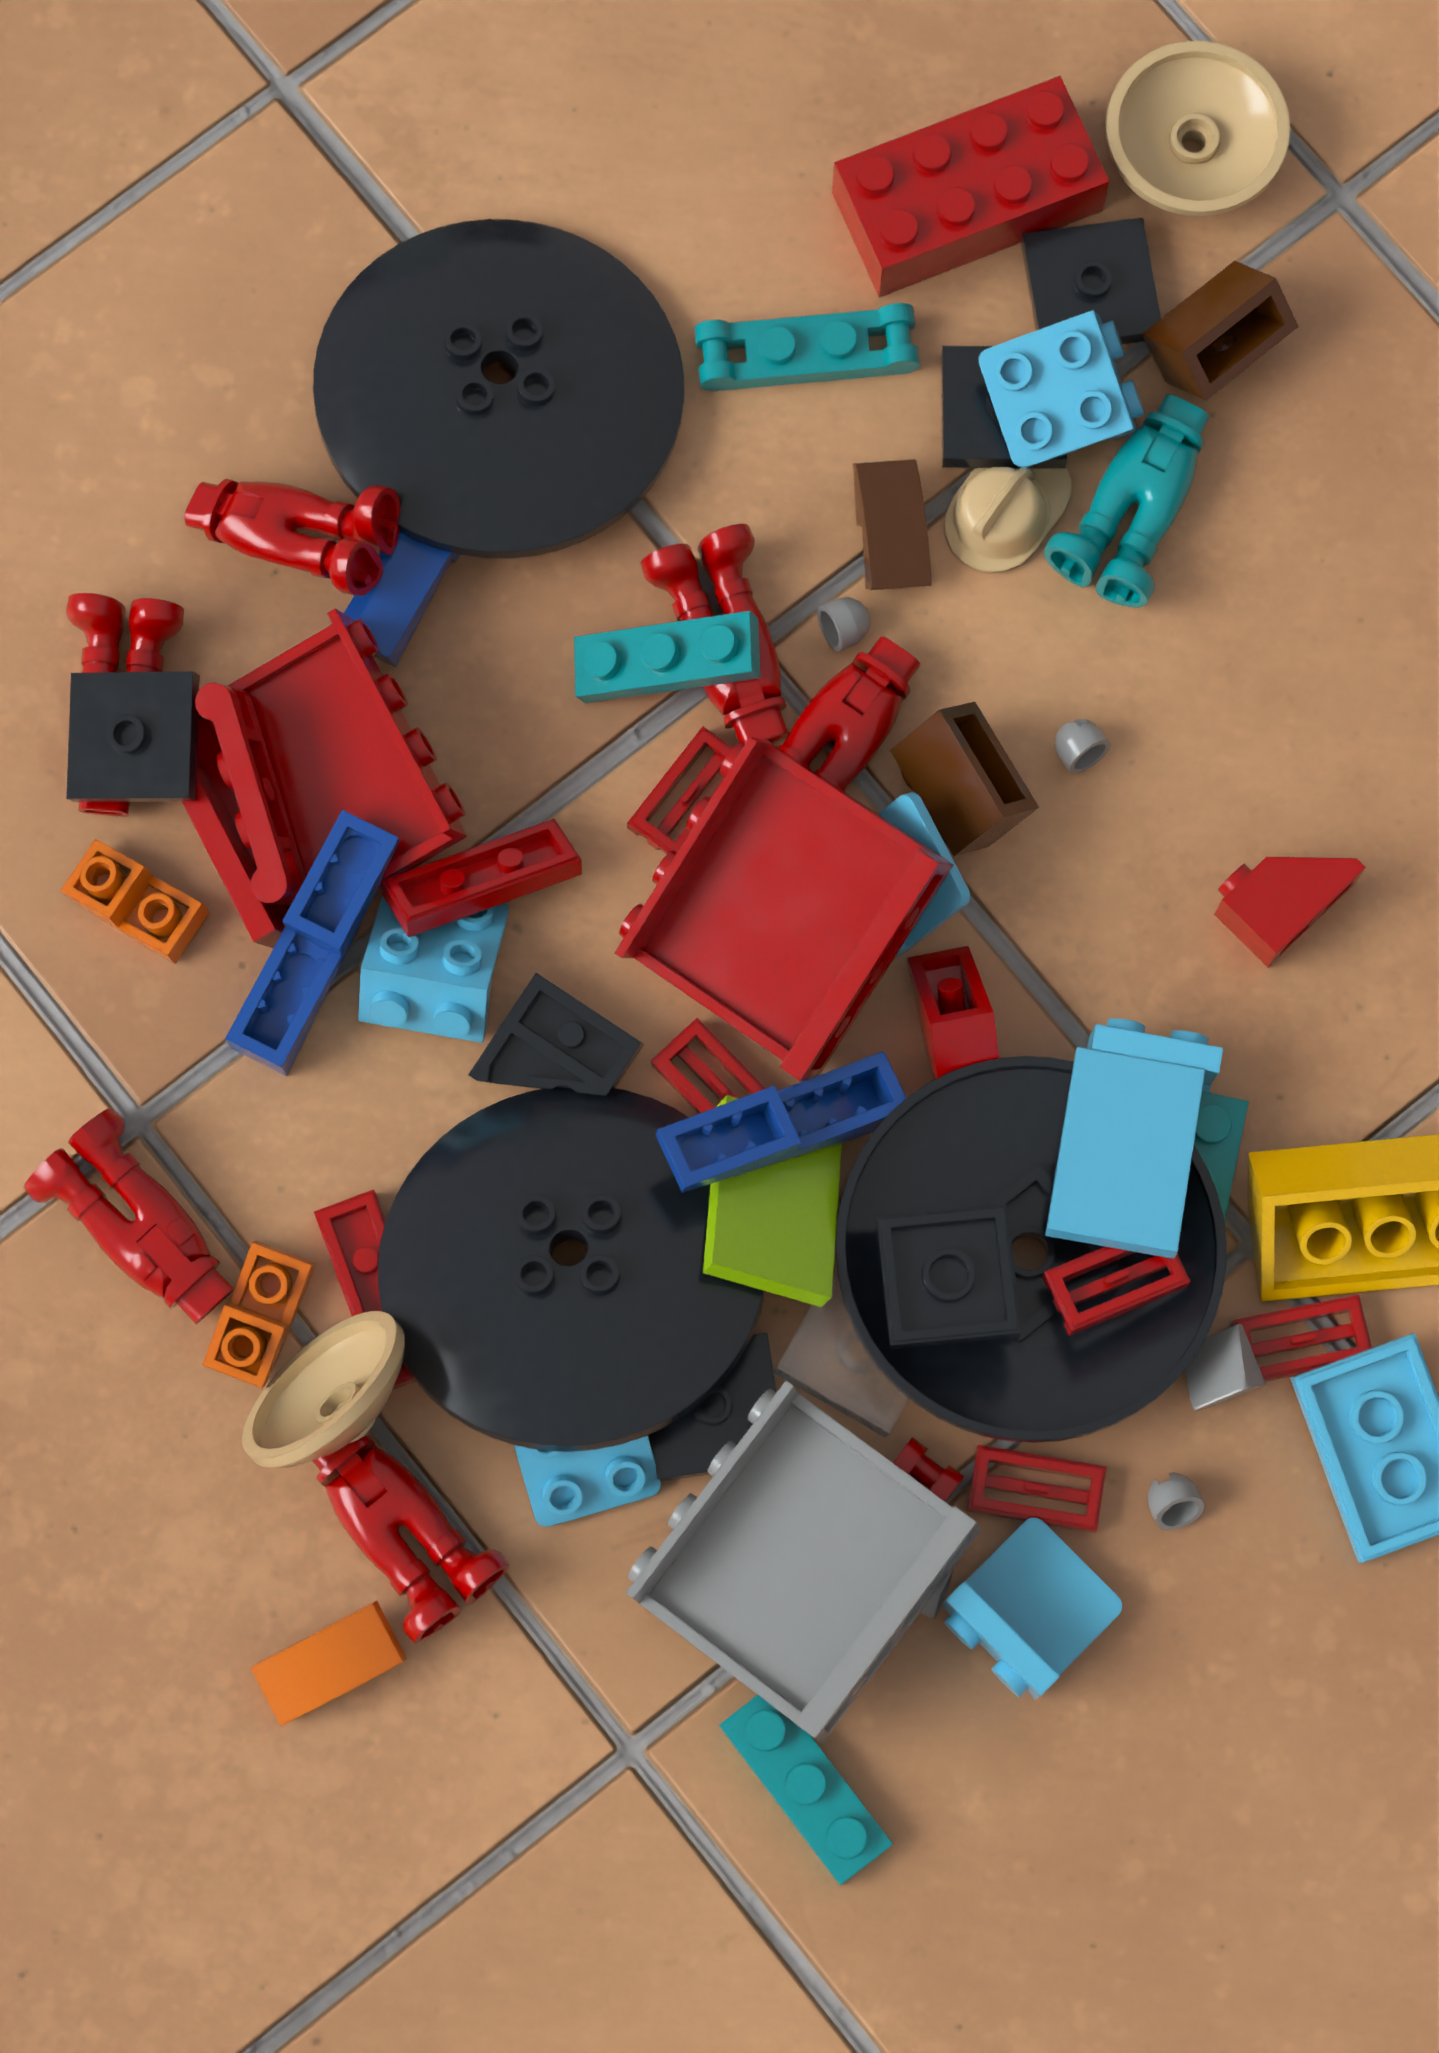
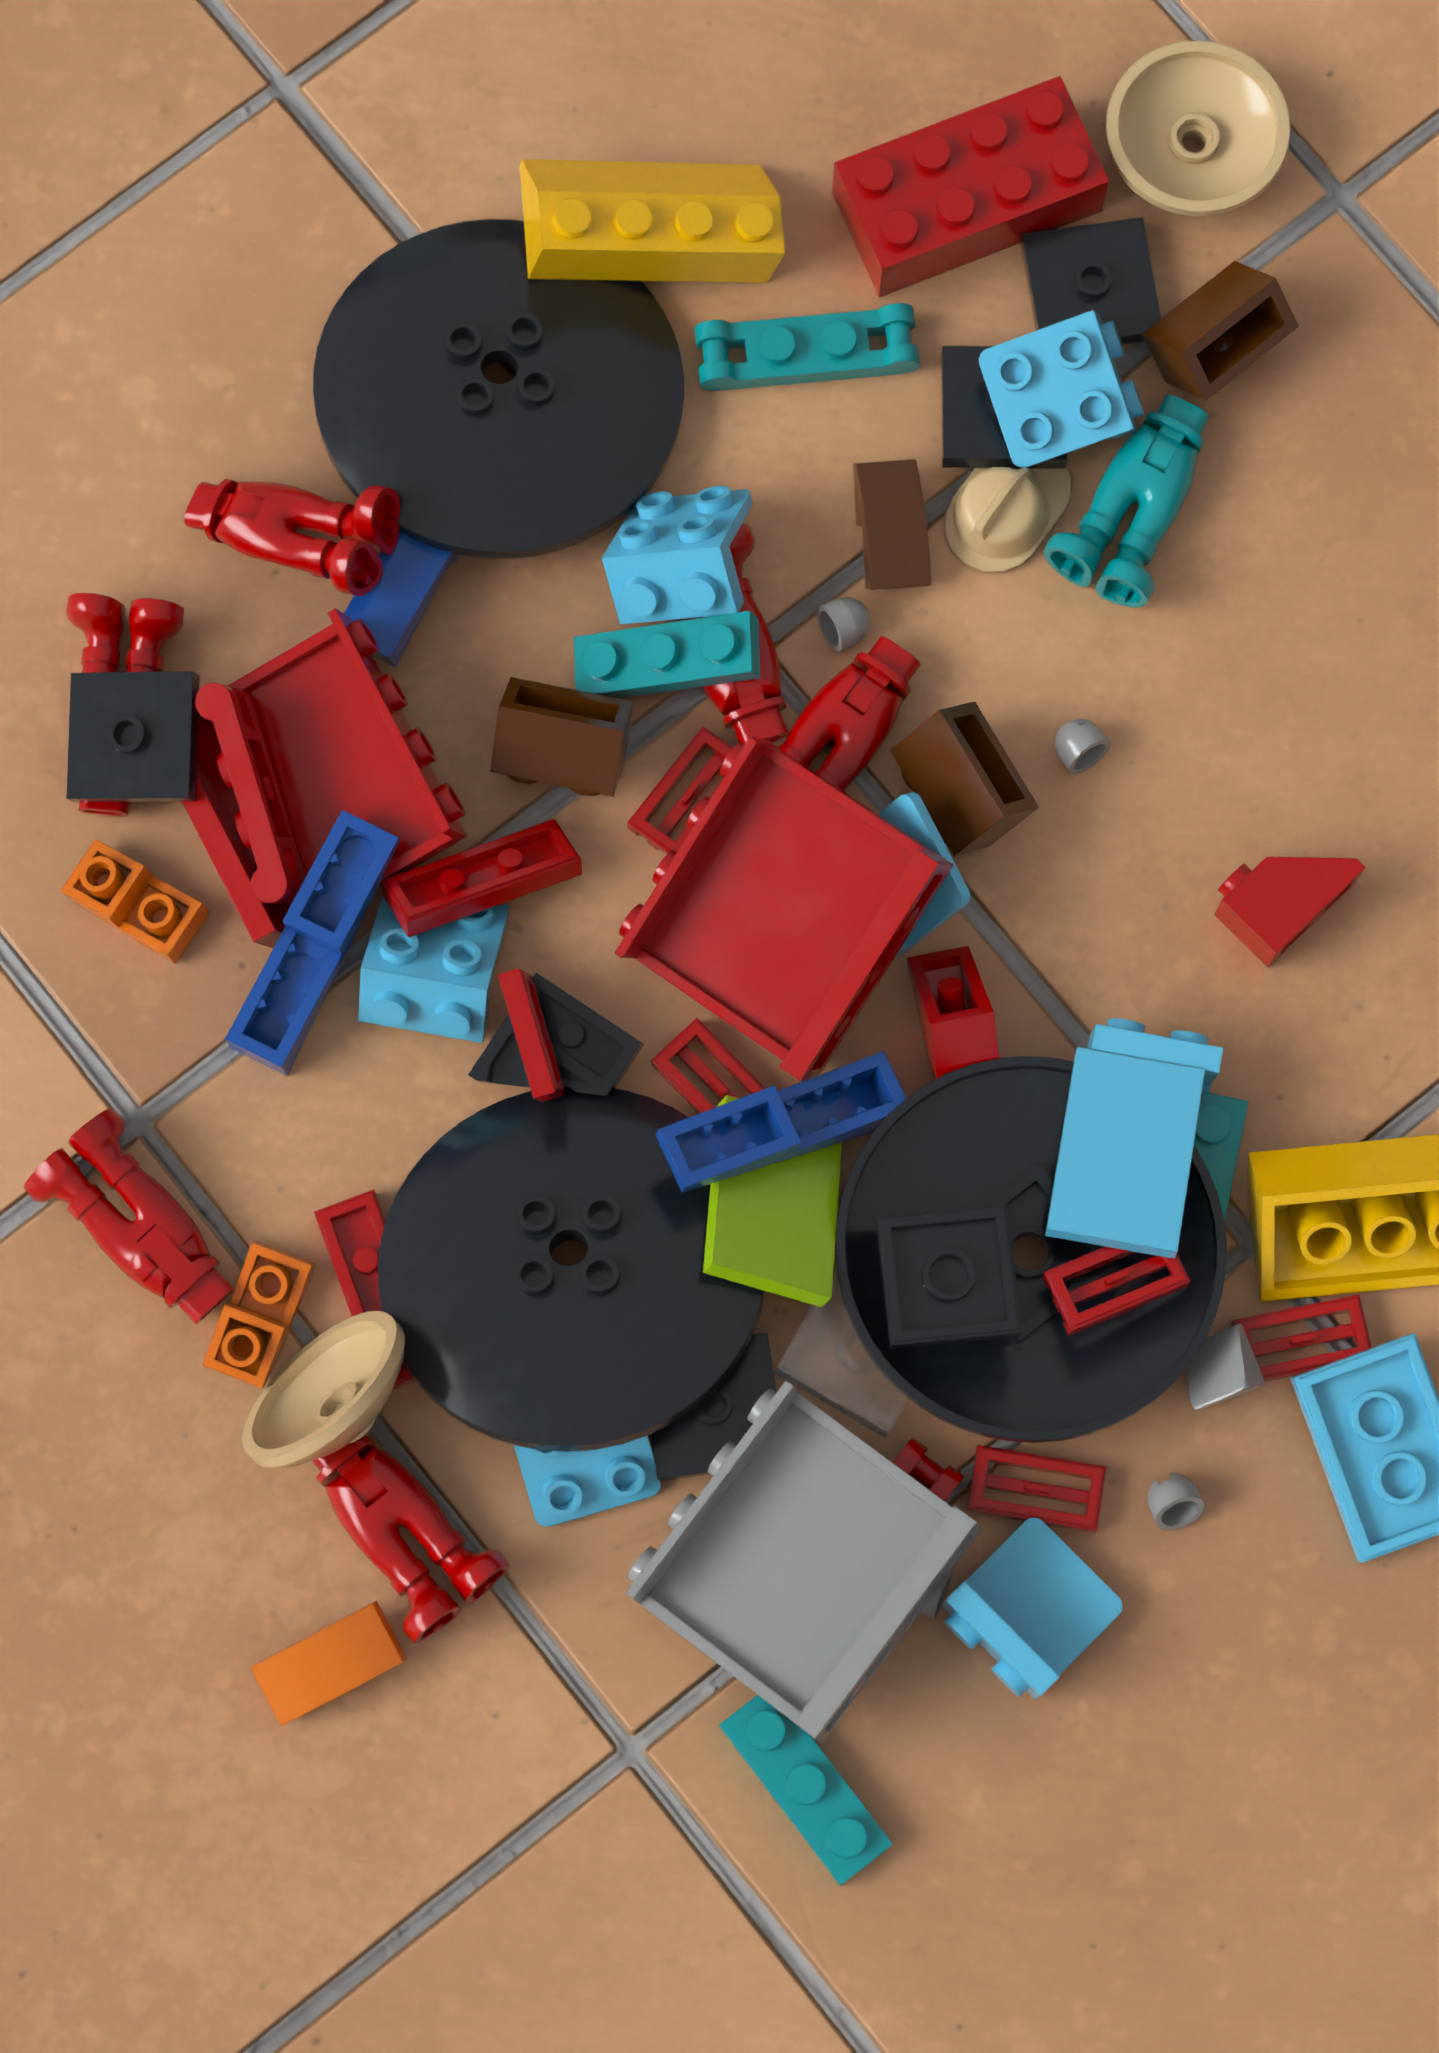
(531, 1035): none -> red tile
(561, 737): none -> reddish brown brick
(650, 221): none -> yellow slope
(677, 556): none -> medium azure bracket

